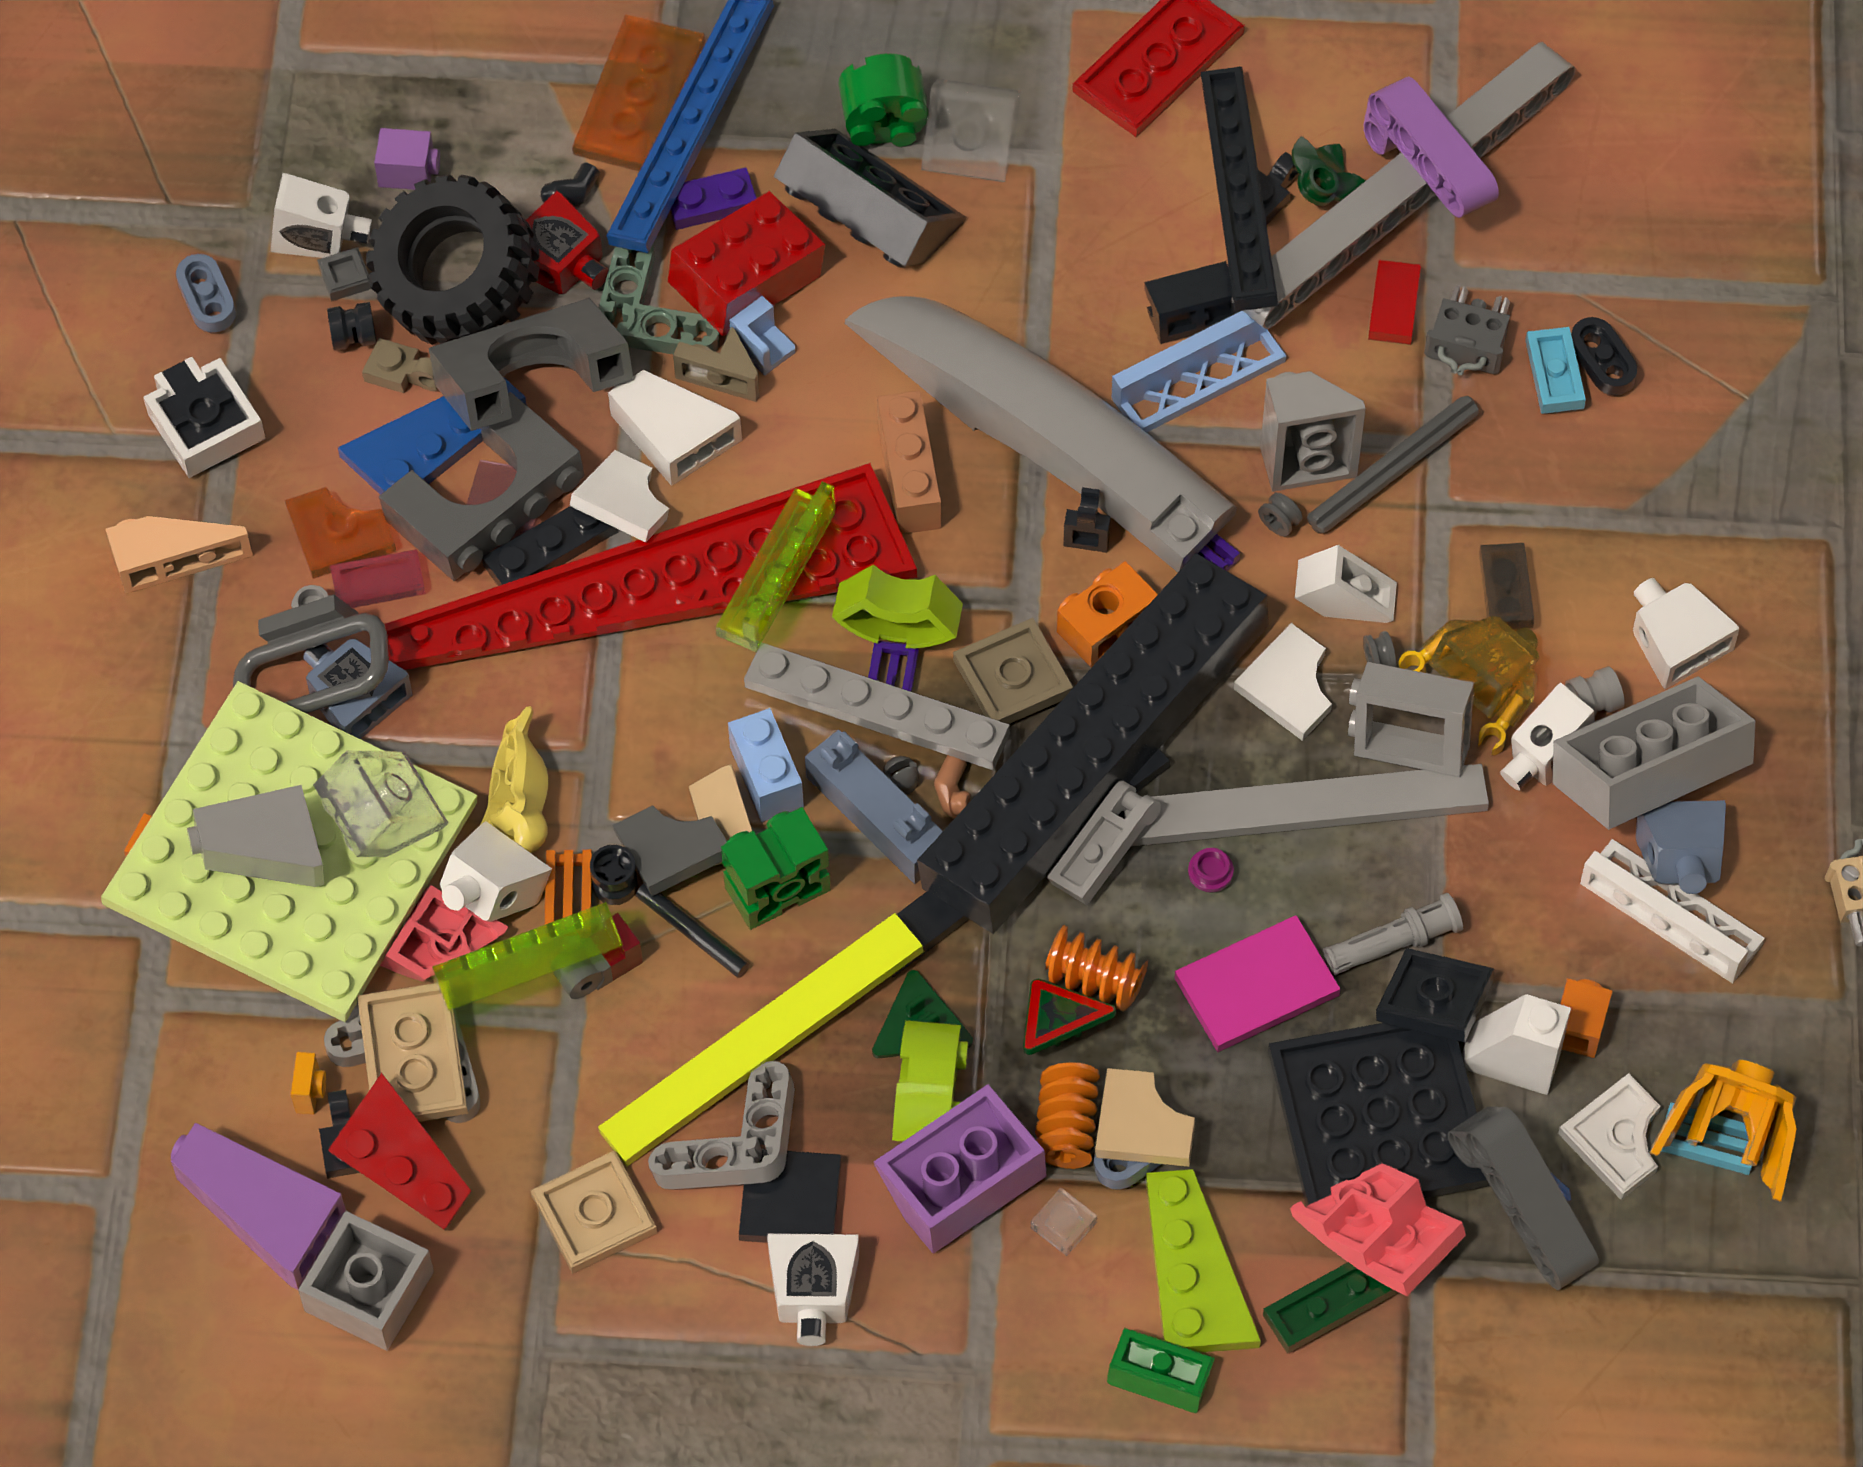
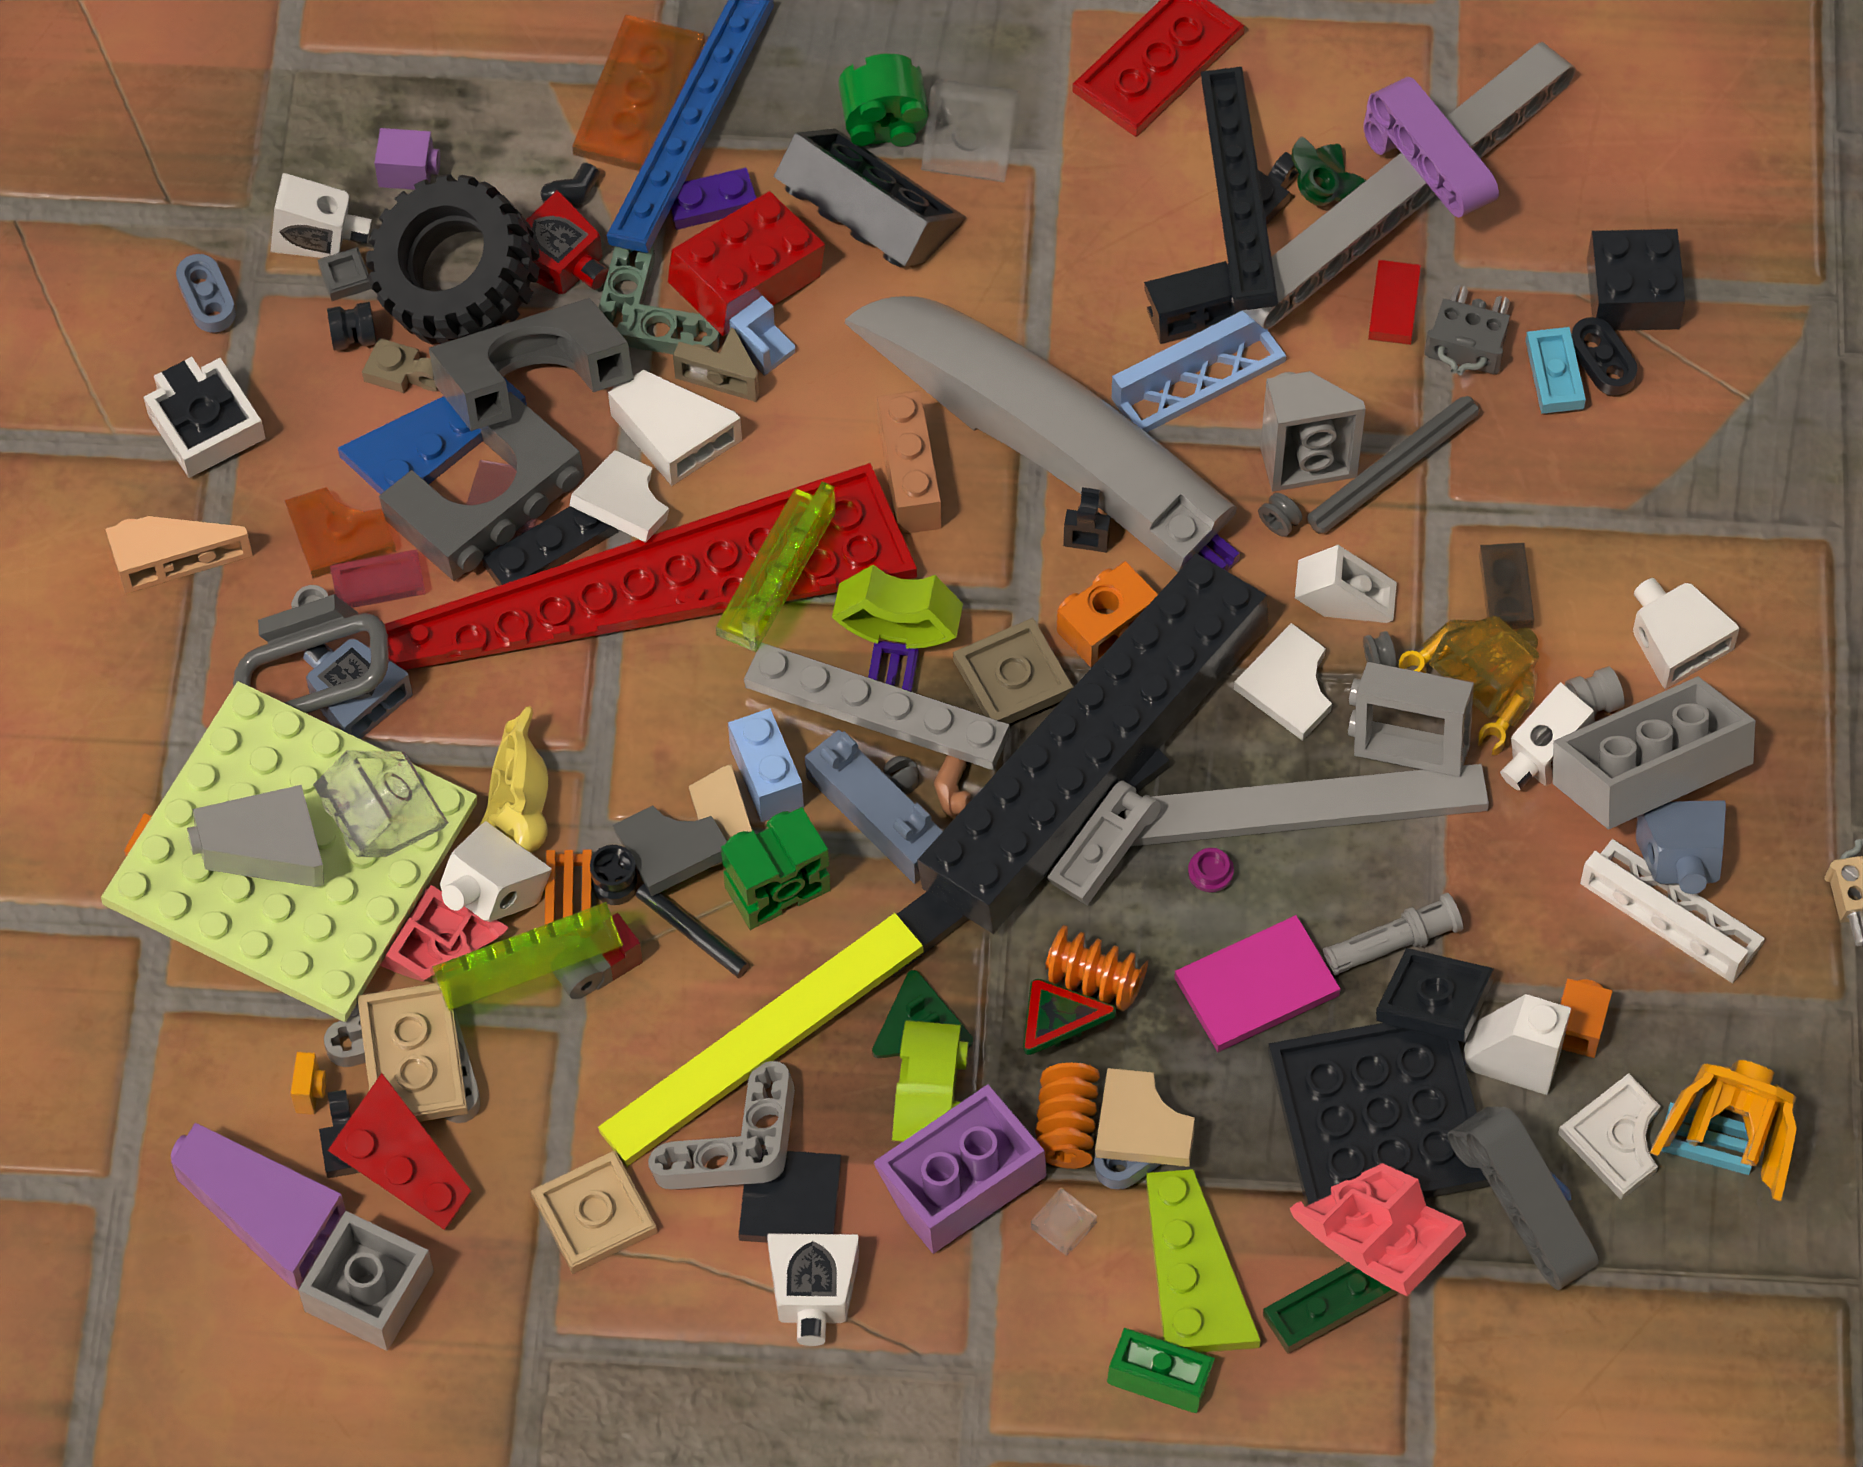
(1636, 279): none -> black brick

